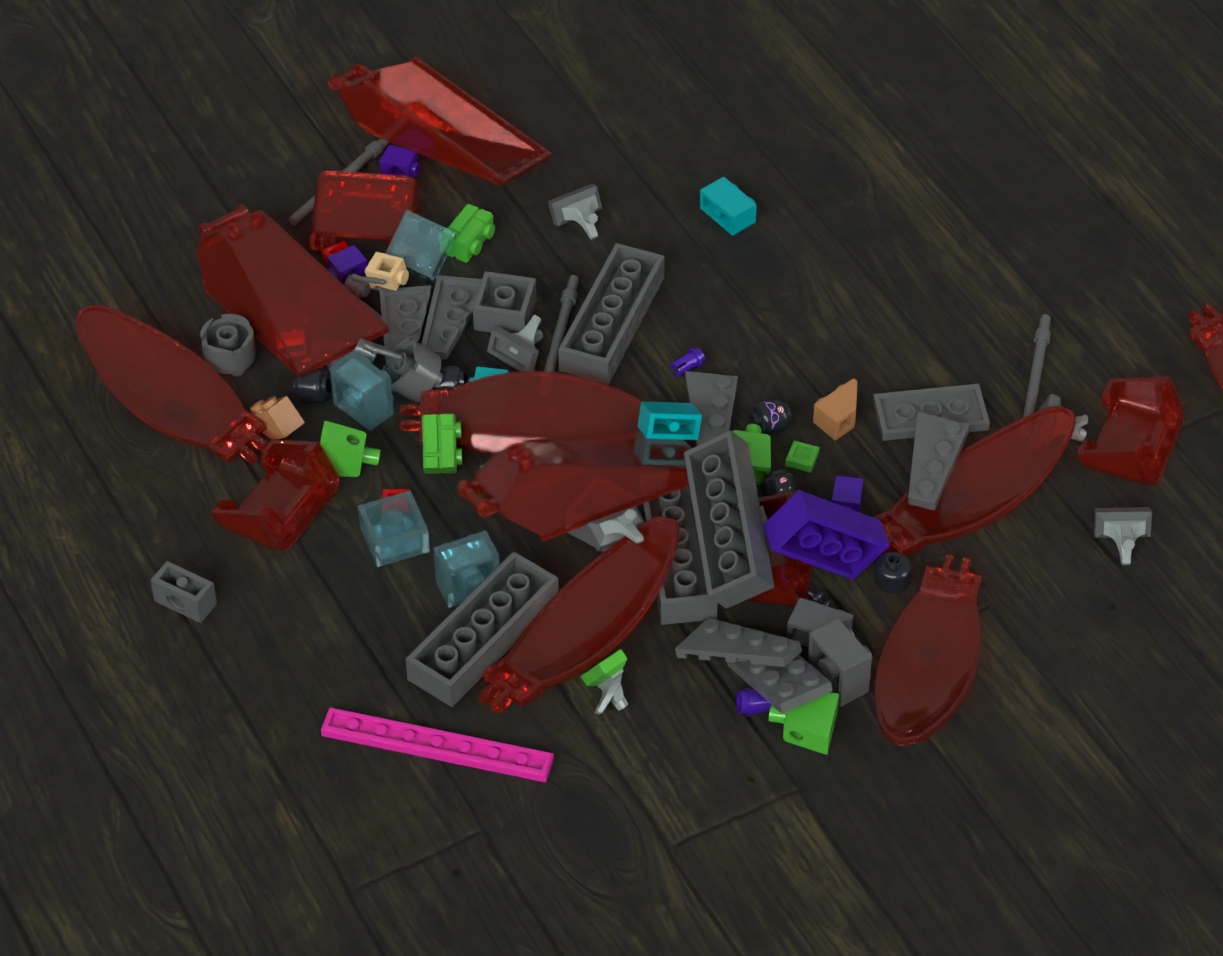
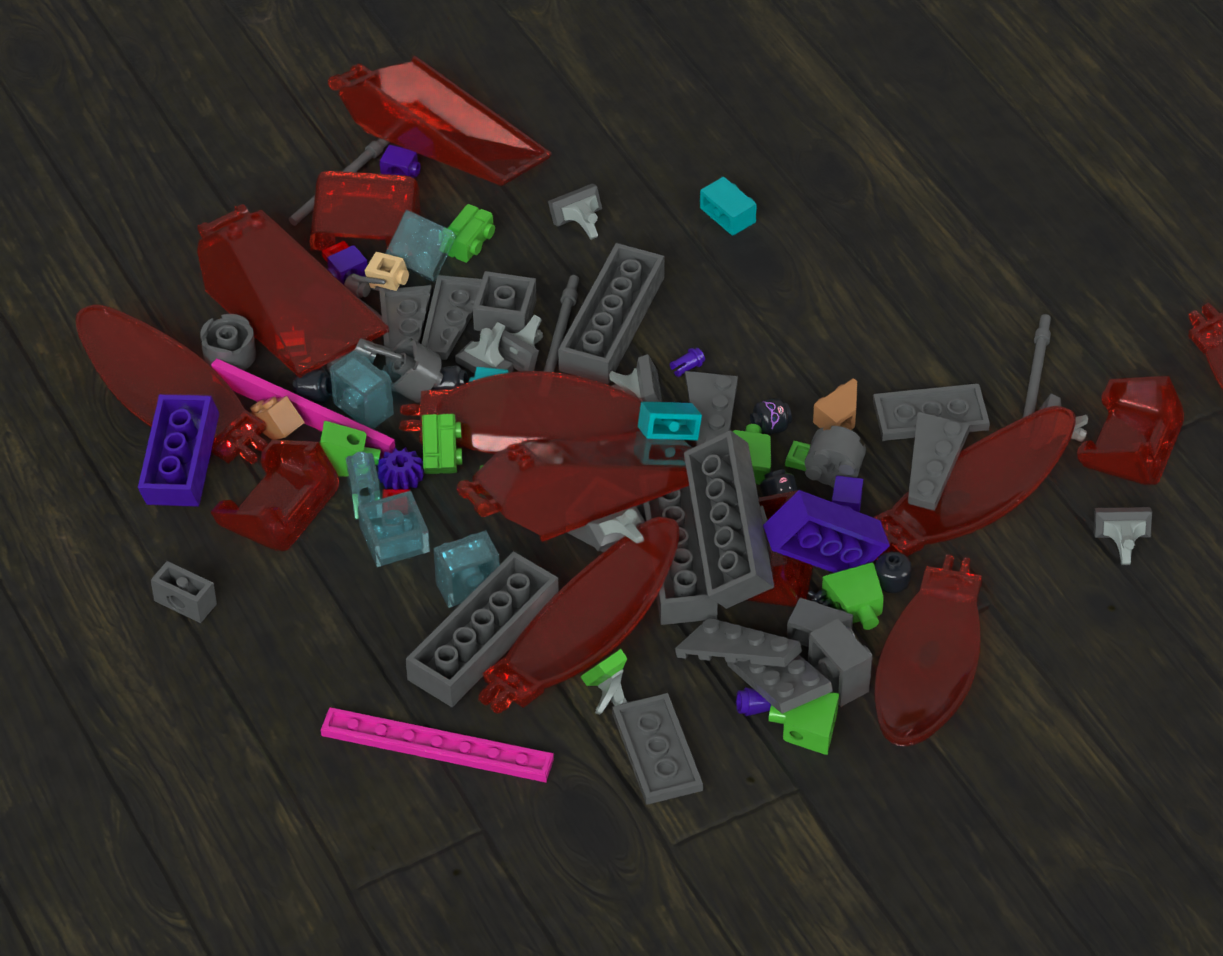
(178, 450): none -> dark purple brick
(310, 412): none -> dark pink tile
(362, 474): none -> clear light blue torso
(400, 469): none -> dark purple gear
(485, 352): none -> light grey piece
(642, 382): none -> dark grey piece
(657, 748): none -> dark grey plate
(834, 454): none -> dark grey brick
(856, 593): none -> bright green torso

